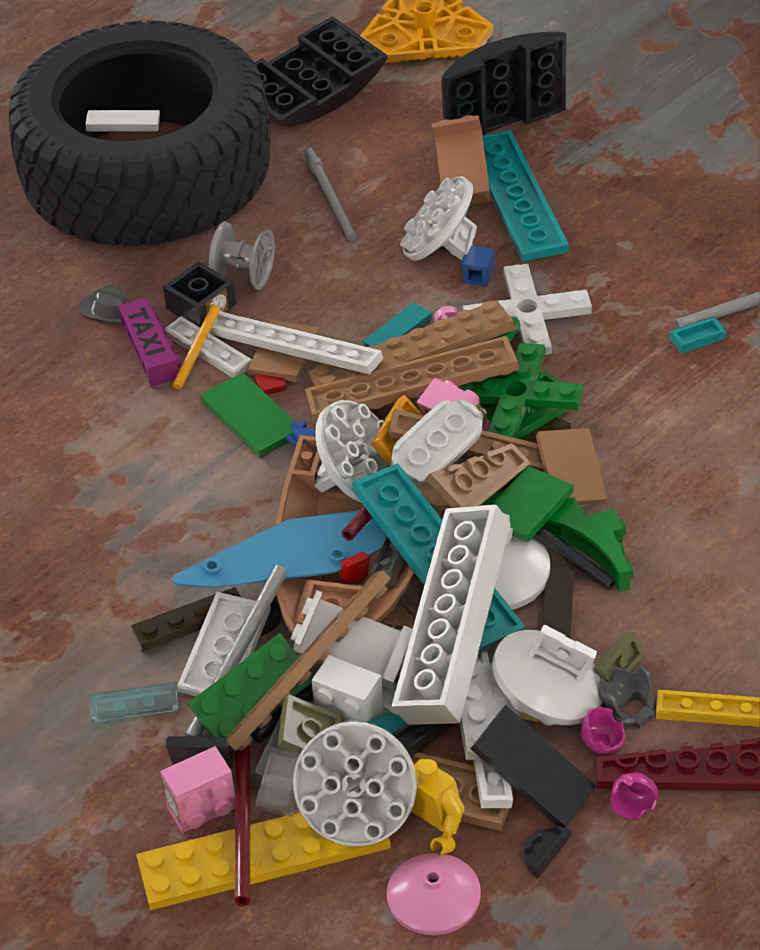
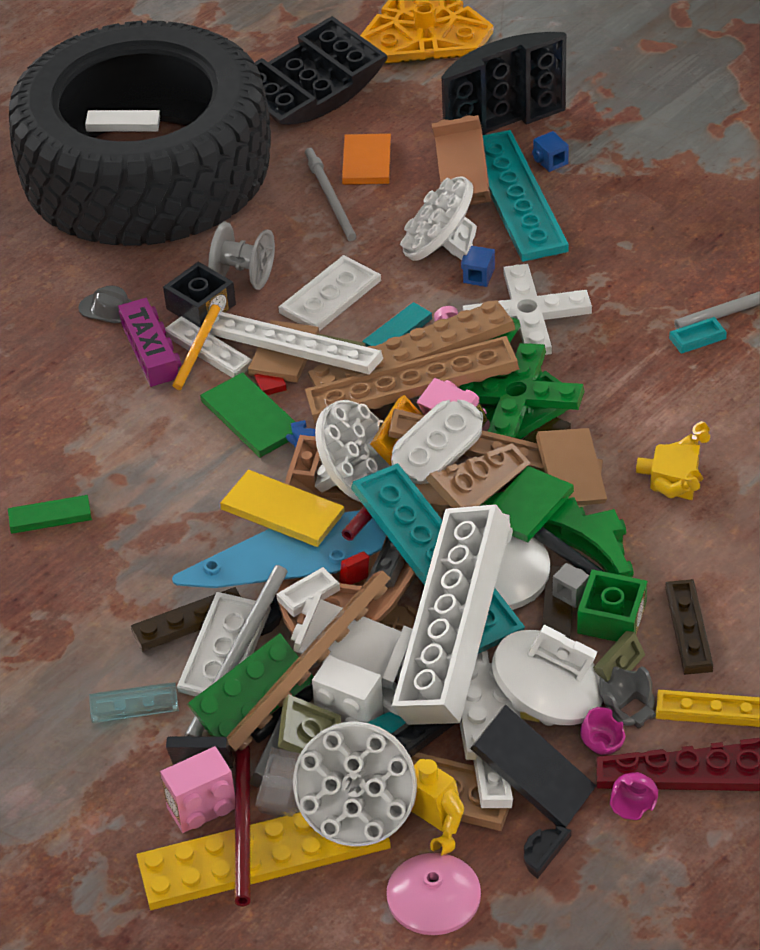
(49, 514): none -> green tile
(282, 508): none -> yellow tile
(296, 595): none -> white tile
(330, 293): none -> white tile
(366, 159): none -> orange tile
(550, 151): none -> blue brick
(570, 584): none -> light grey plate
(611, 605): none -> green brick
(676, 465): none -> yellow torso
(689, 627): none -> dark brown tile

